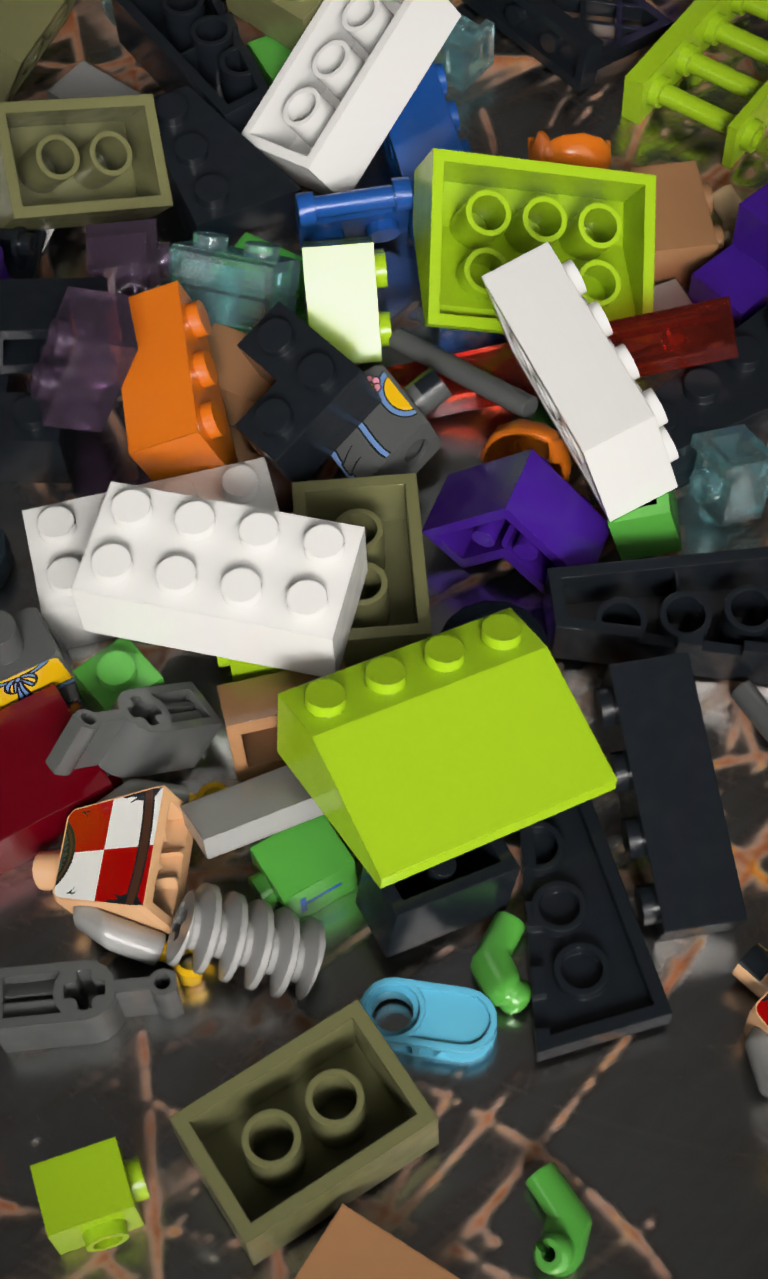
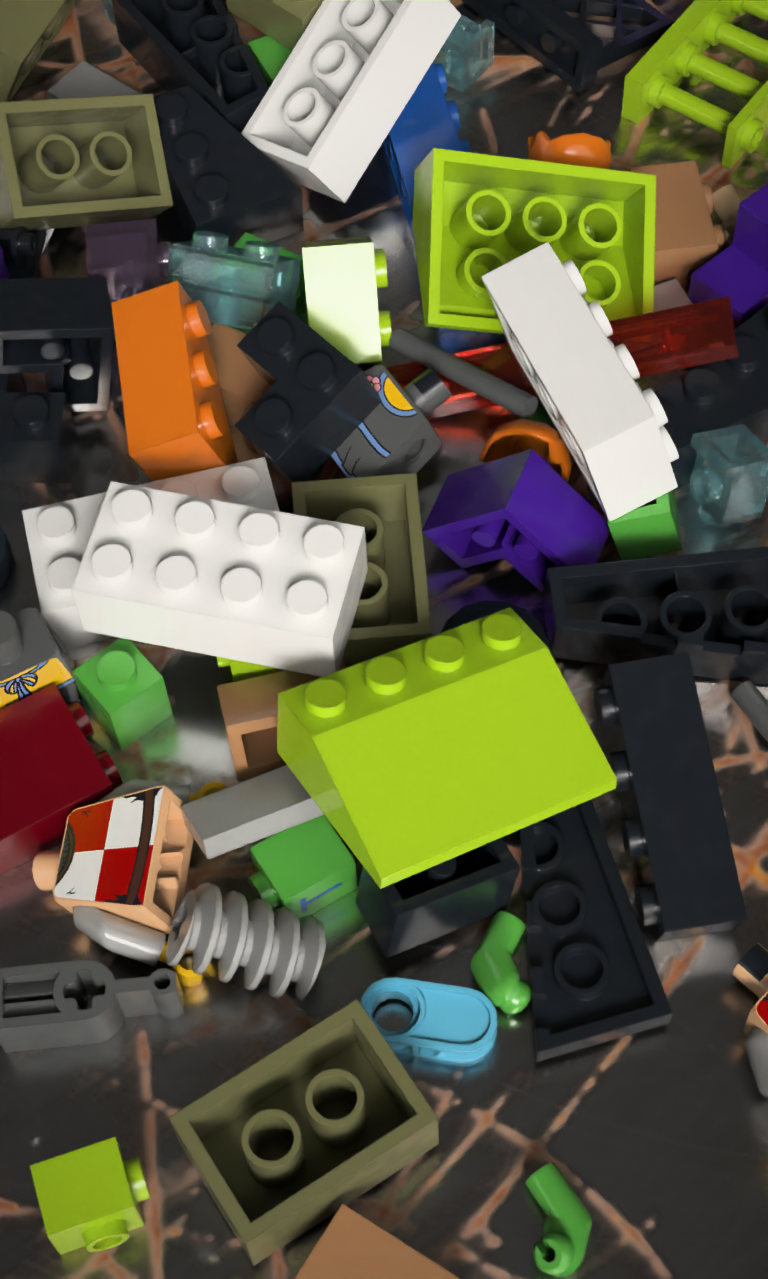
(84, 359): clear purple brick -> none
(140, 735): dark grey piece -> none
(363, 212): blue plate -> none

